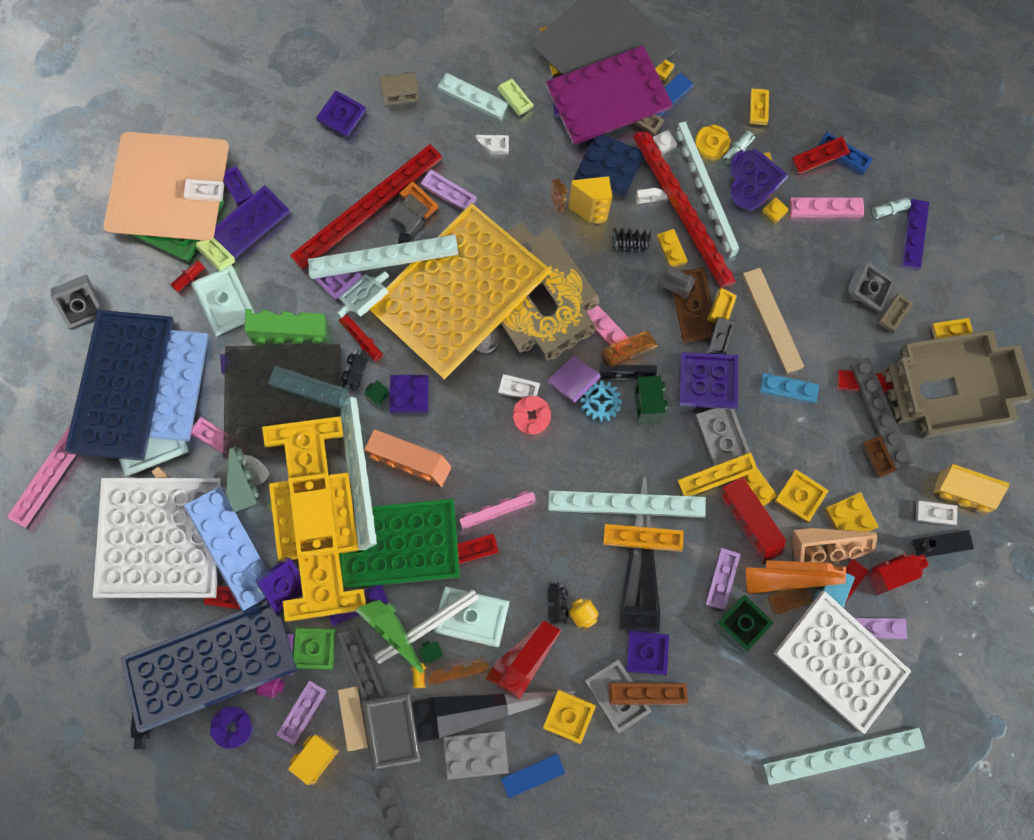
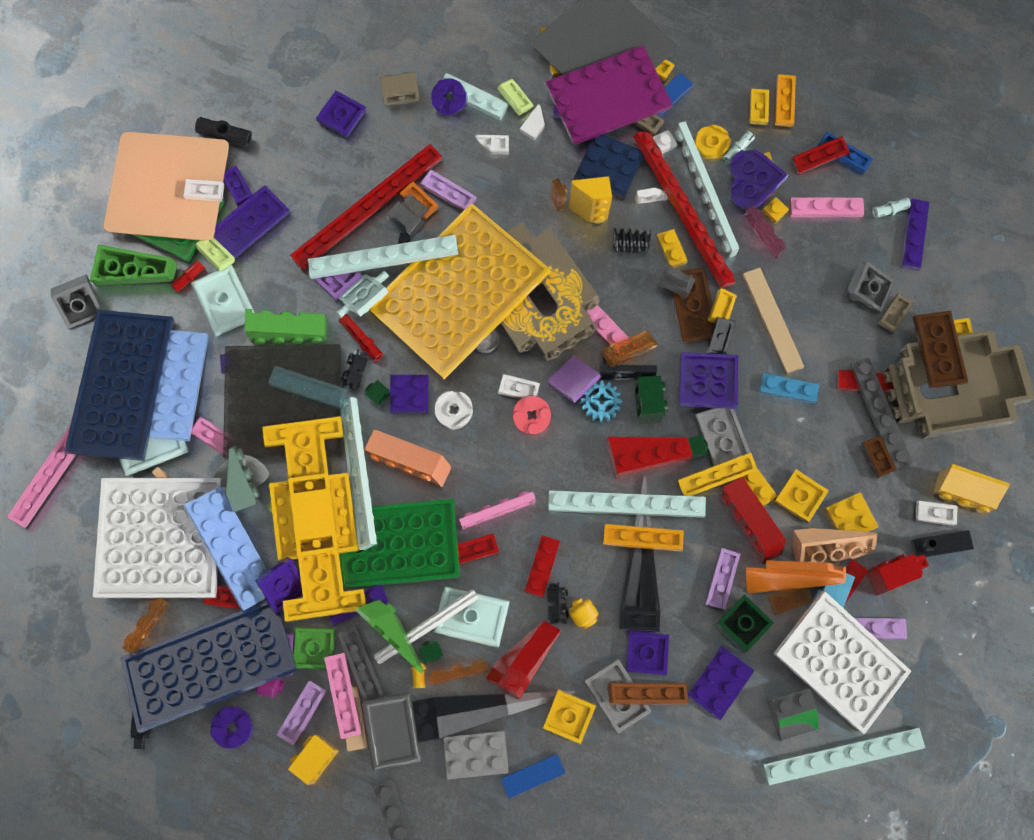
(125, 266): none -> bright green wedge
(145, 625): none -> clear orange plate
(213, 129): none -> black piece
(343, 696): none -> bright pink plate
(440, 102): none -> dark purple plate
(454, 399): none -> white plate
(534, 124): none -> white tile
(542, 566): none -> red plate
(644, 454): none -> red wedge
(698, 447): none -> dark green plate
(720, 683): none -> dark purple plate
(765, 232): none -> clear pink plate
(785, 100): none -> light orange plate
(794, 714): none -> dark grey slope
(940, 349): none -> reddish brown tile

